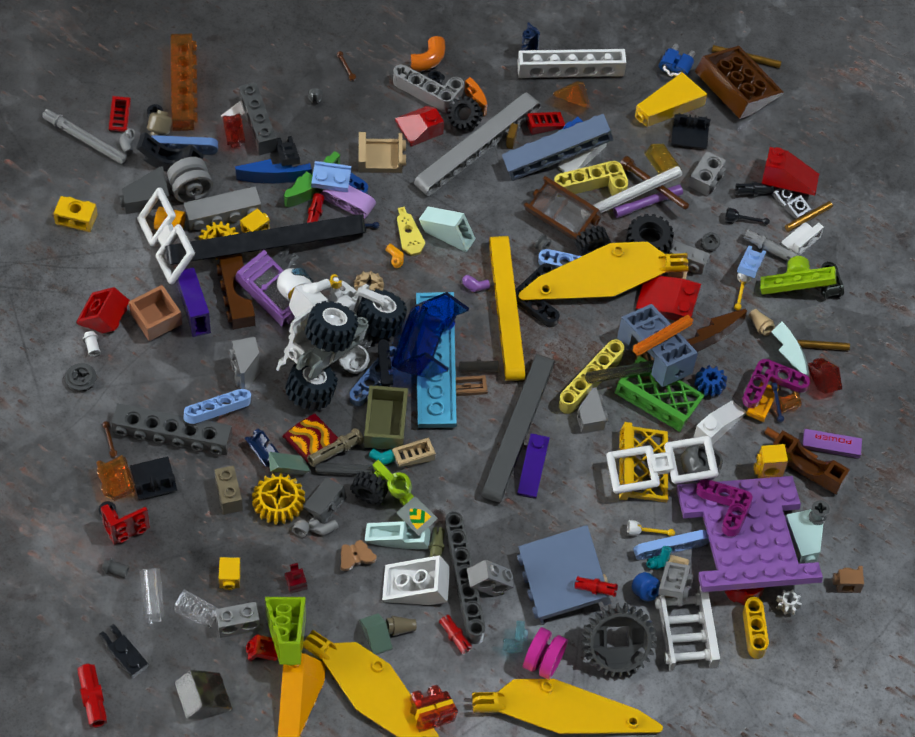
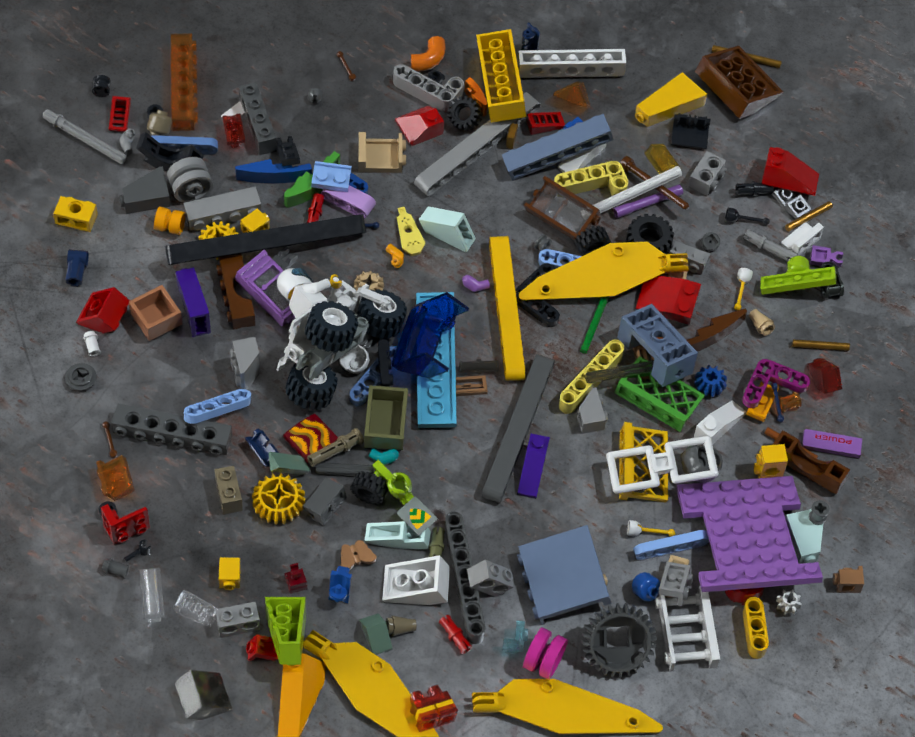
(76, 262): none -> dark blue piece
(92, 695): red piece -> none
(101, 85): none -> black wheel
(124, 652): black hinge -> none
(143, 551): none -> black hand
(153, 478): black hinge -> none
(165, 235): white bar -> none
(301, 528): light grey hinge -> none
(322, 529): light grey arm -> none
(340, 585): none -> blue hips
(415, 459): tan slope -> none
(501, 76): none -> yellow brick
(594, 324): none -> green bar
(596, 586): red pin -> none
(660, 560): teal arm -> none
(662, 335): orange axle -> none
(676, 63): blue piece -> none
(733, 500): magenta beam -> none
(751, 262): light blue hinge -> none
(791, 348): light aqua slope -> none
(823, 254): none -> medium lavender plate

